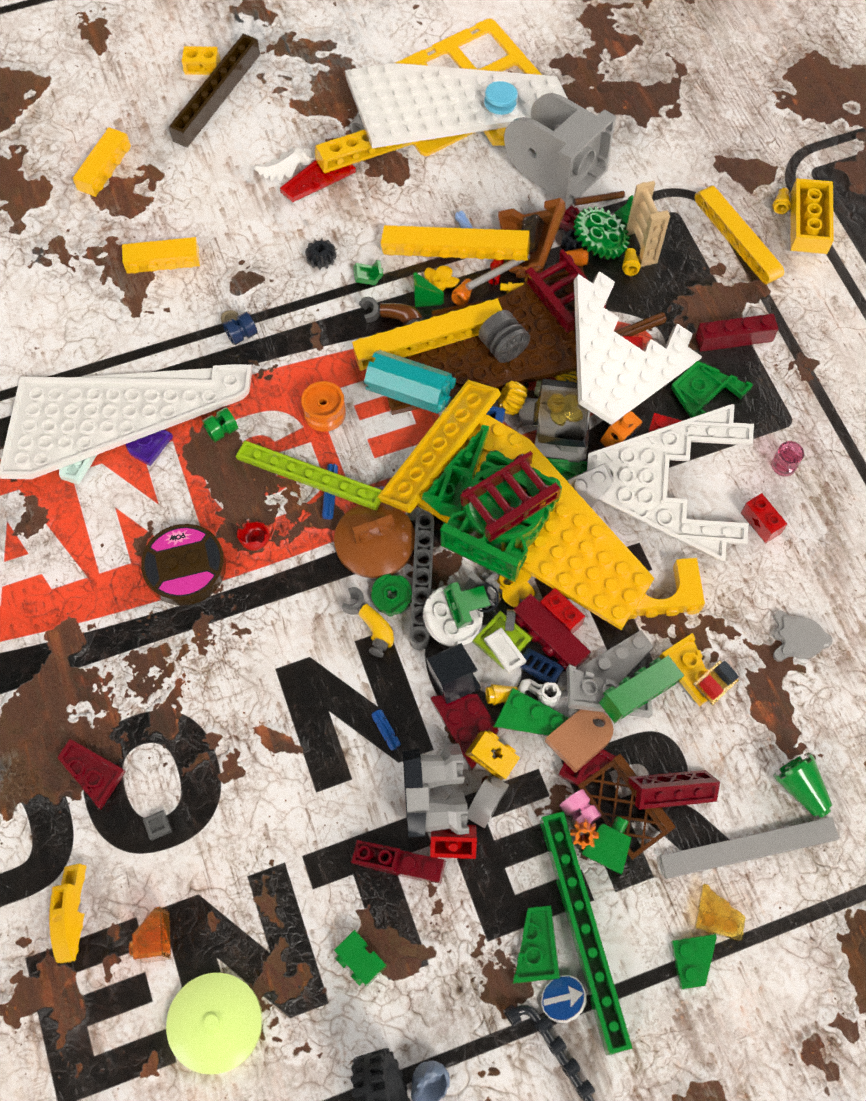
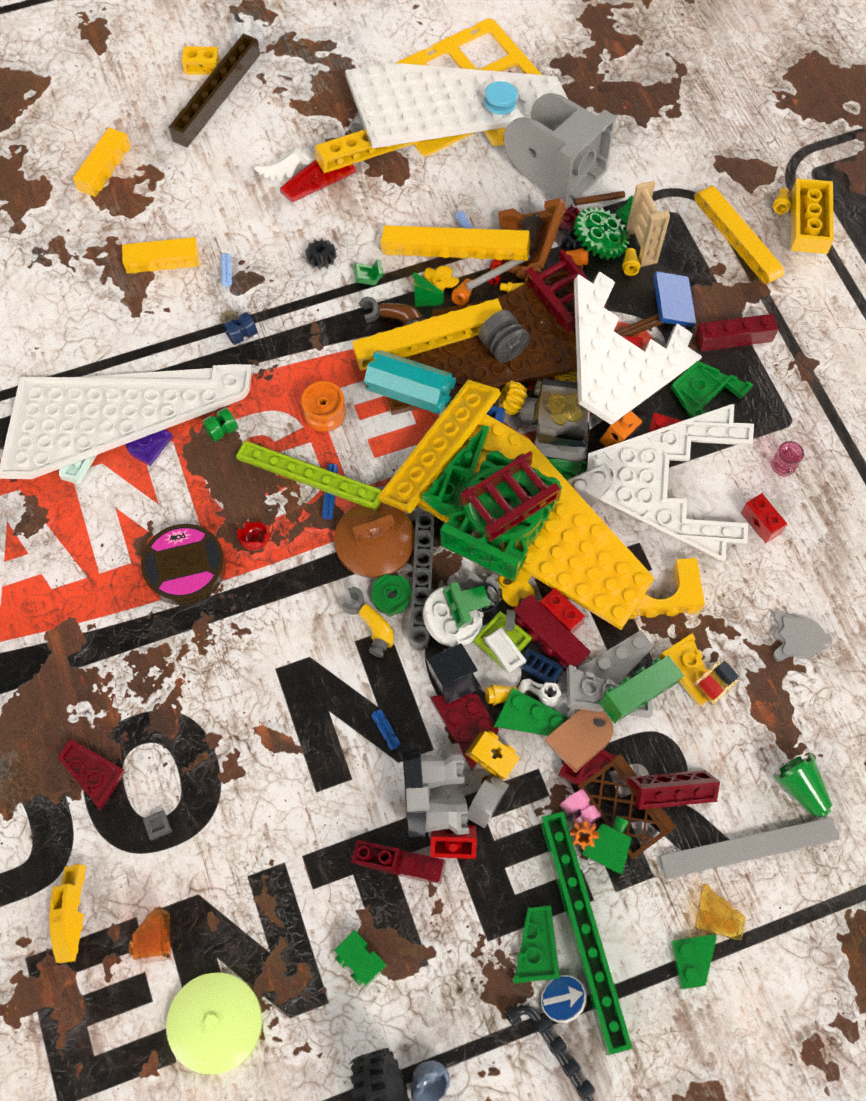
(226, 270): none -> light blue axle
(674, 299): none -> tile

